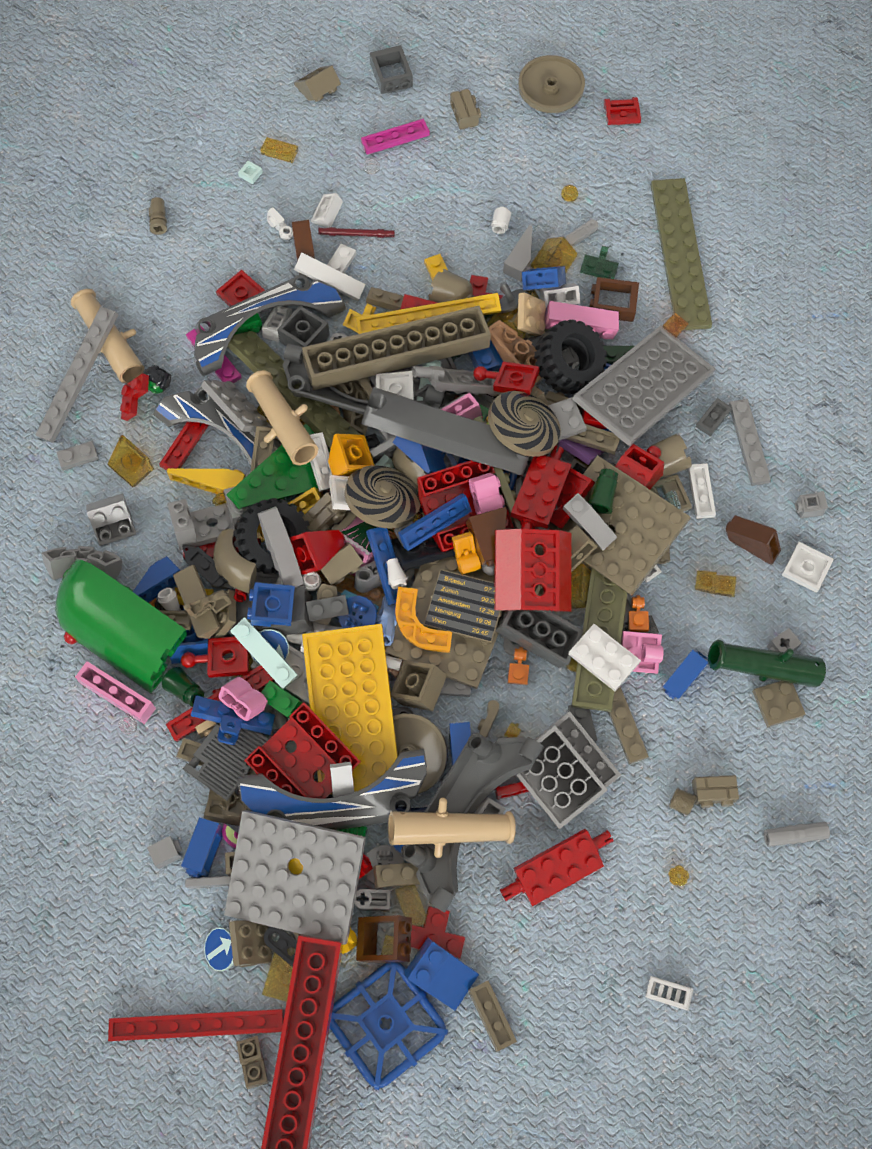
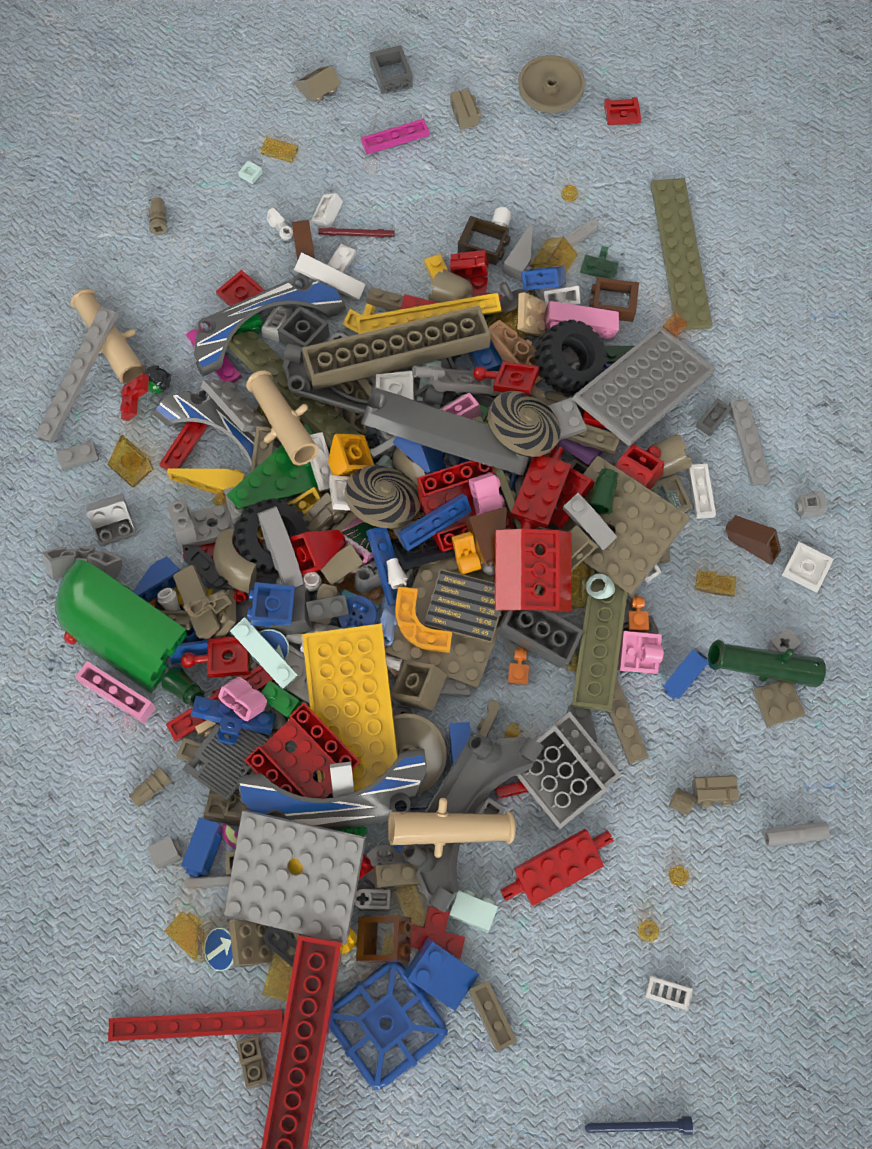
(150, 787): none -> dark tan axle
(188, 935): none -> clear yellow slope
(470, 264): none -> red brick
(473, 911): none -> light aqua brick
(487, 228): none -> dark brown window
(604, 657): white plate -> none
(608, 590): none -> light aqua piece
(654, 928): none -> clear yellow plate
(682, 1125): none -> dark blue piece

